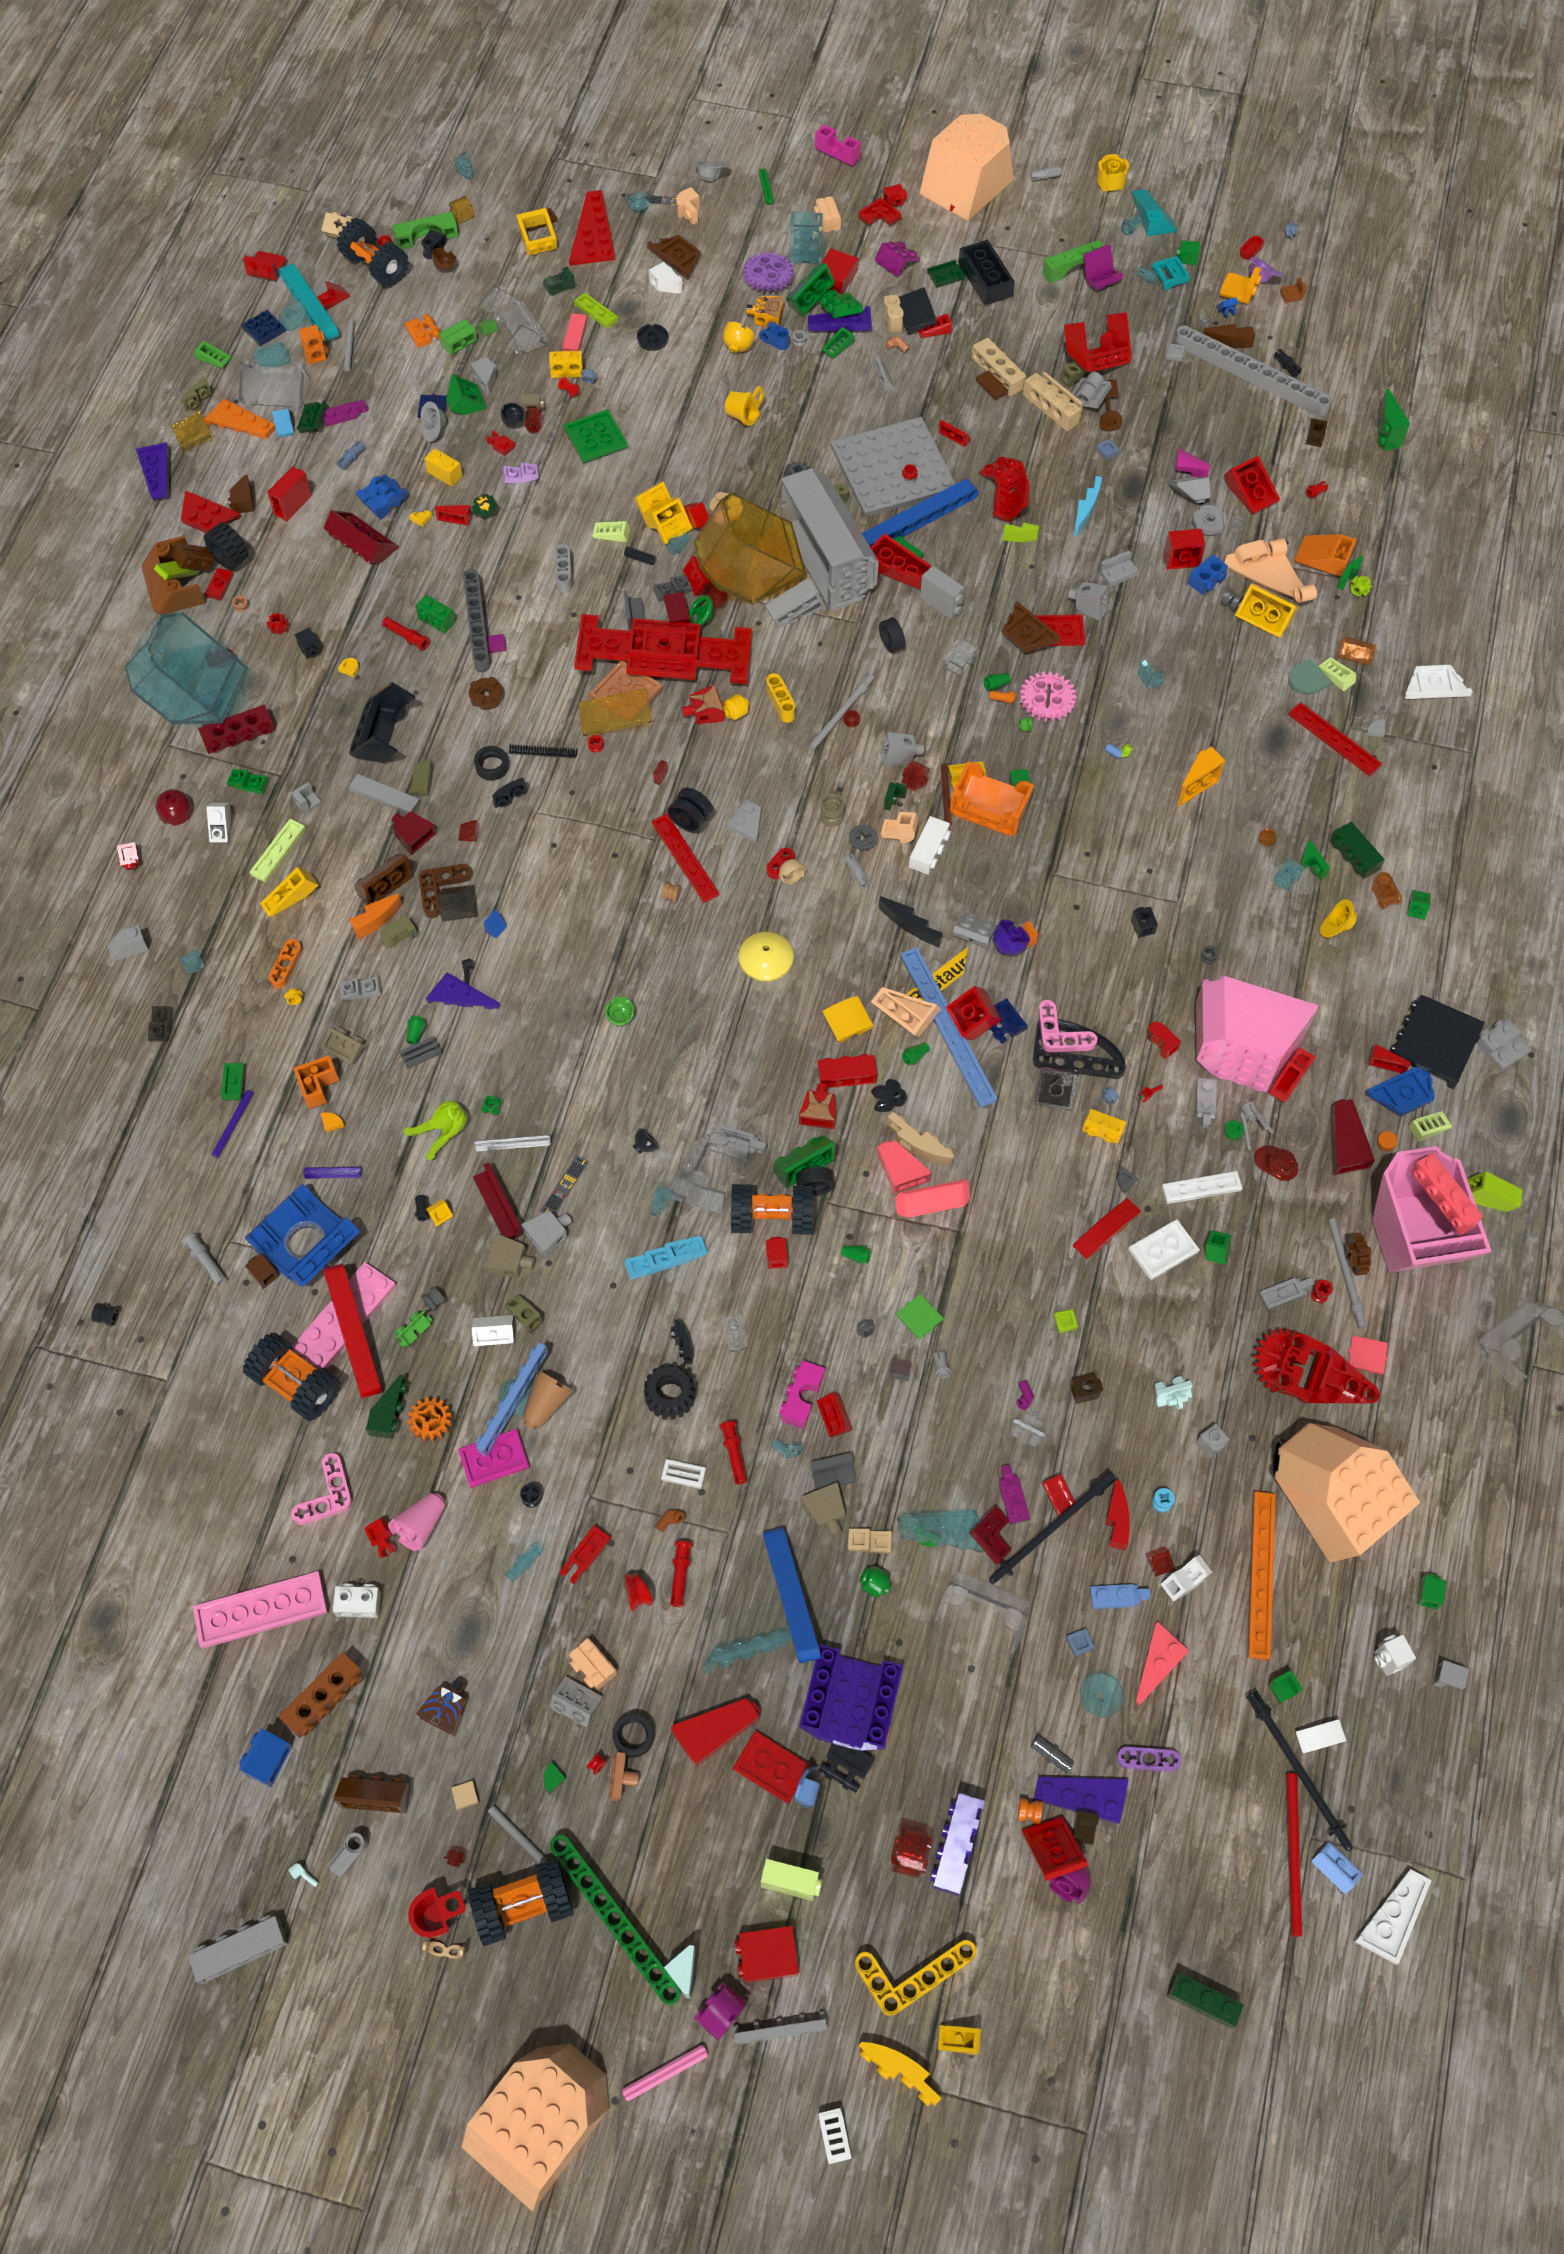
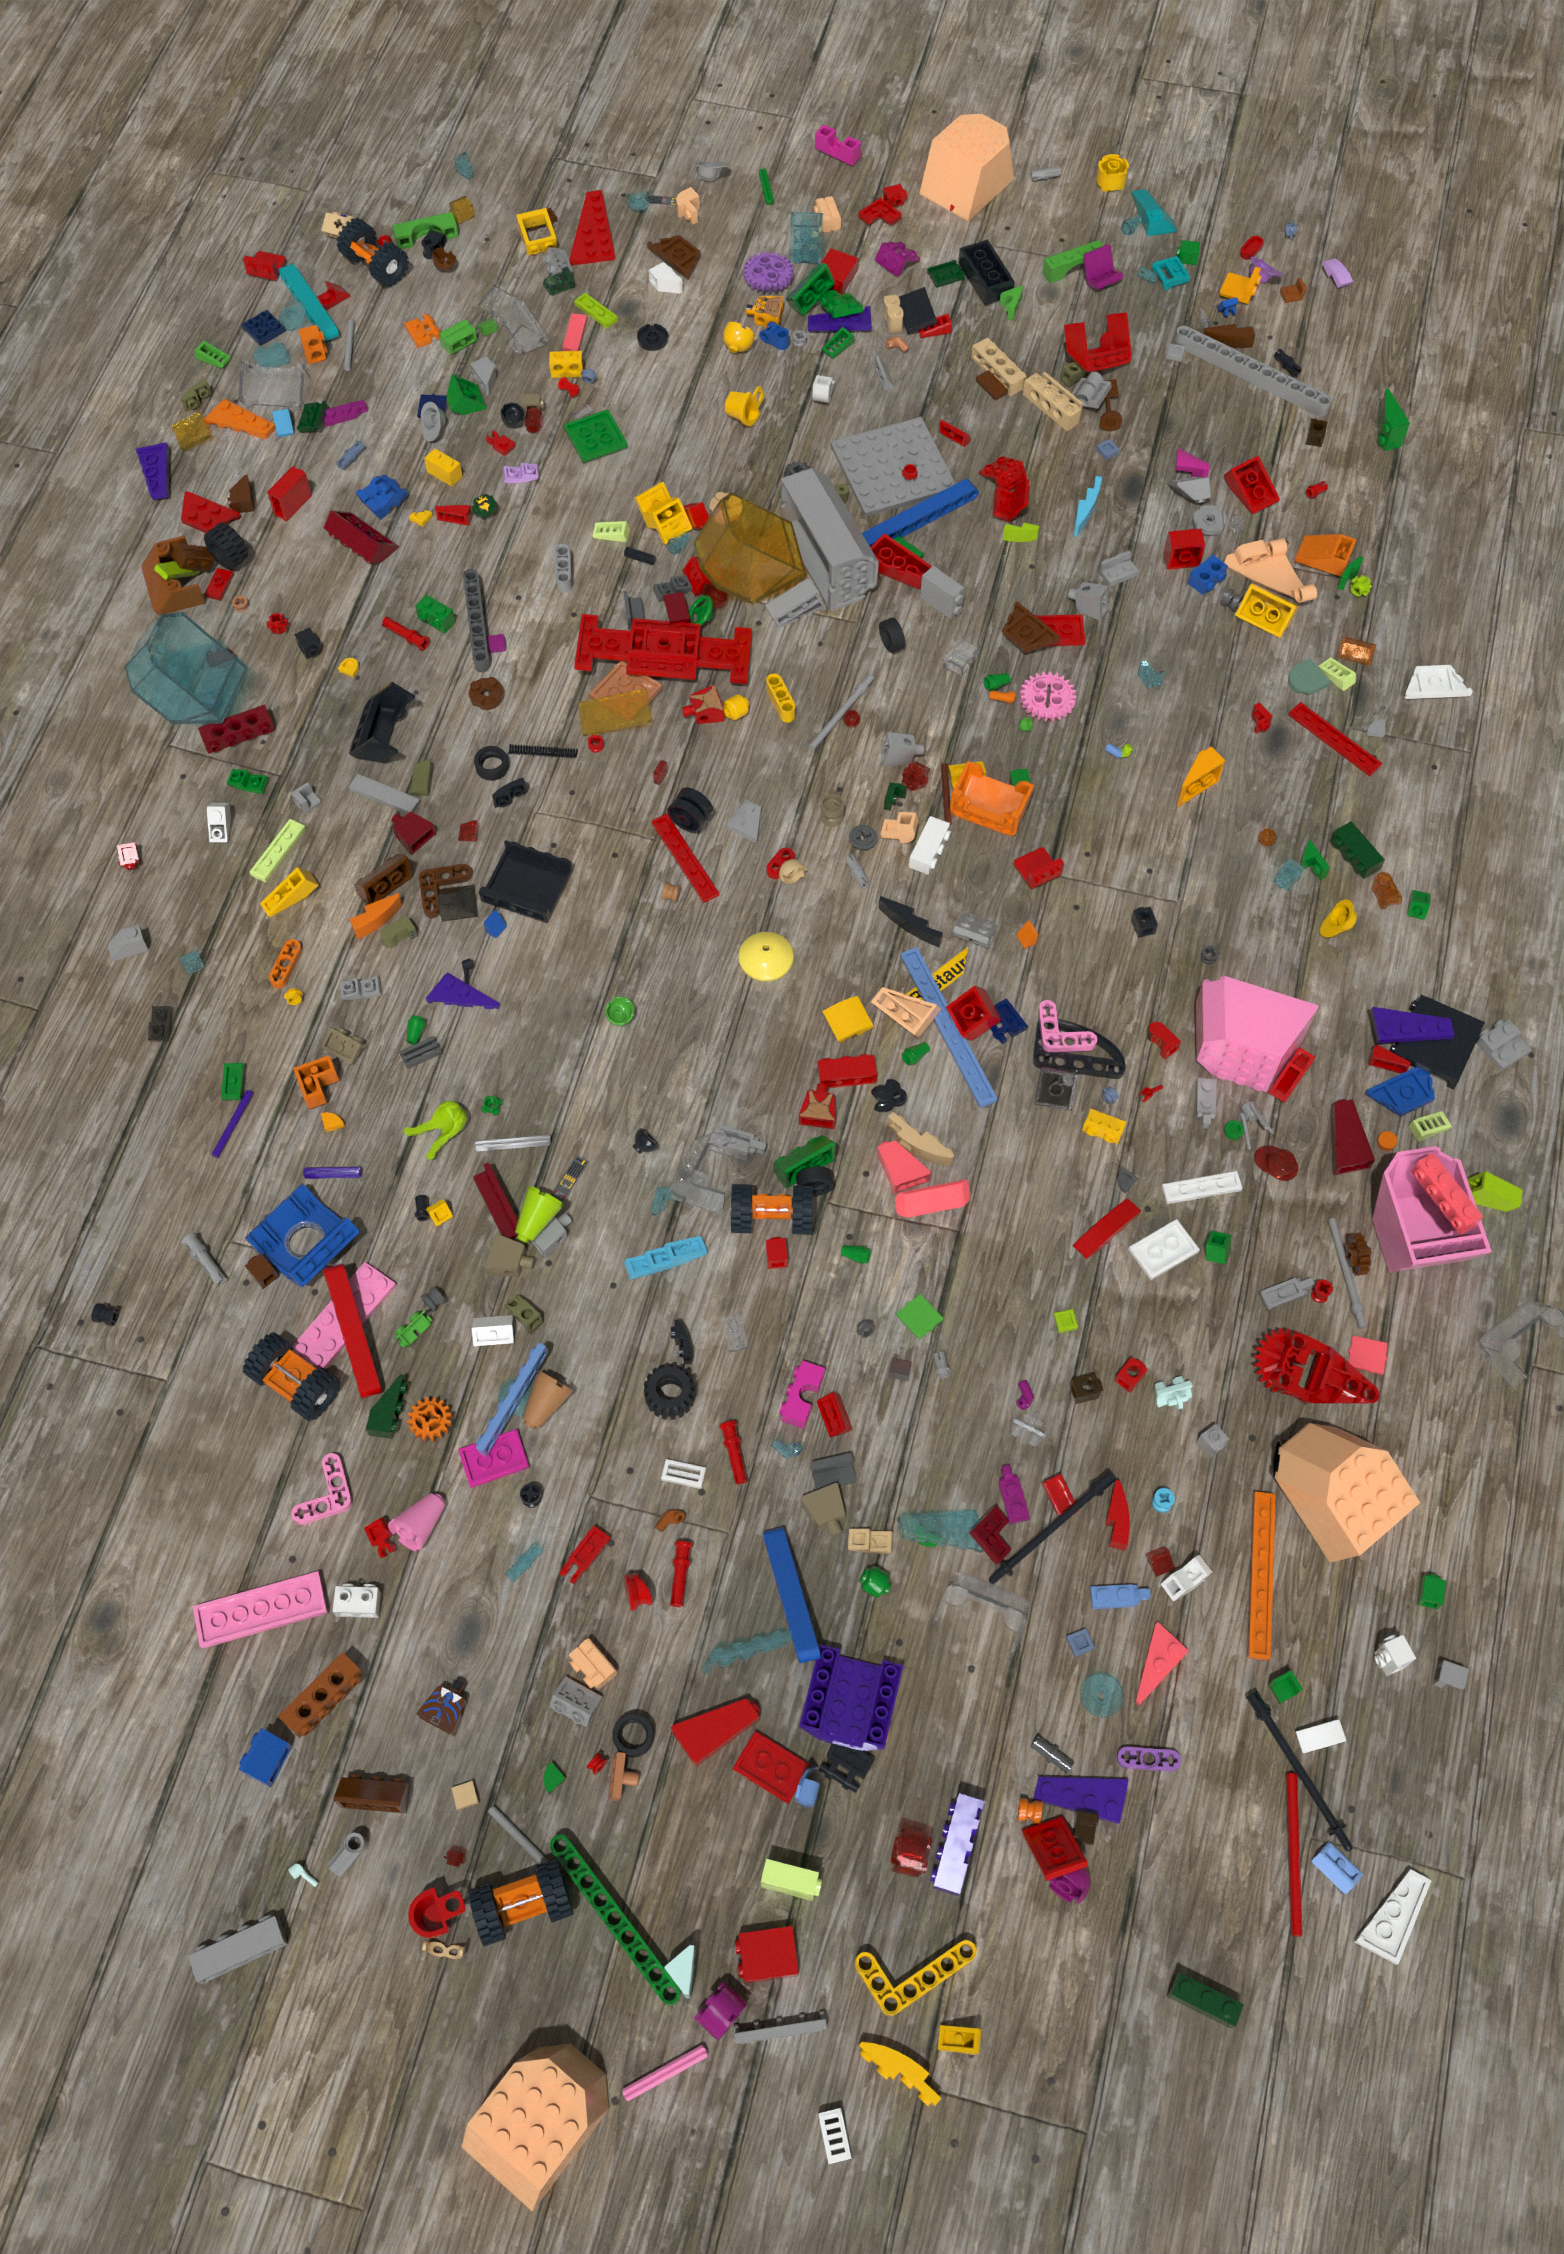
(173, 807): dark red cylinder -> none
(527, 882): none -> black panel
(536, 1213): none -> lime cone
(555, 260): none -> light grey bracket
(583, 412): none -> clear pin
(823, 388): none -> white brick
(1010, 939): dark purple cylinder -> none
(1011, 300): none -> bright green slope
(1038, 867): none -> red bracket
(1127, 1381): none -> red brick
(1261, 717): none -> red bracket
(1338, 271): none -> lavender slope
(1408, 1026): none -> dark purple wing

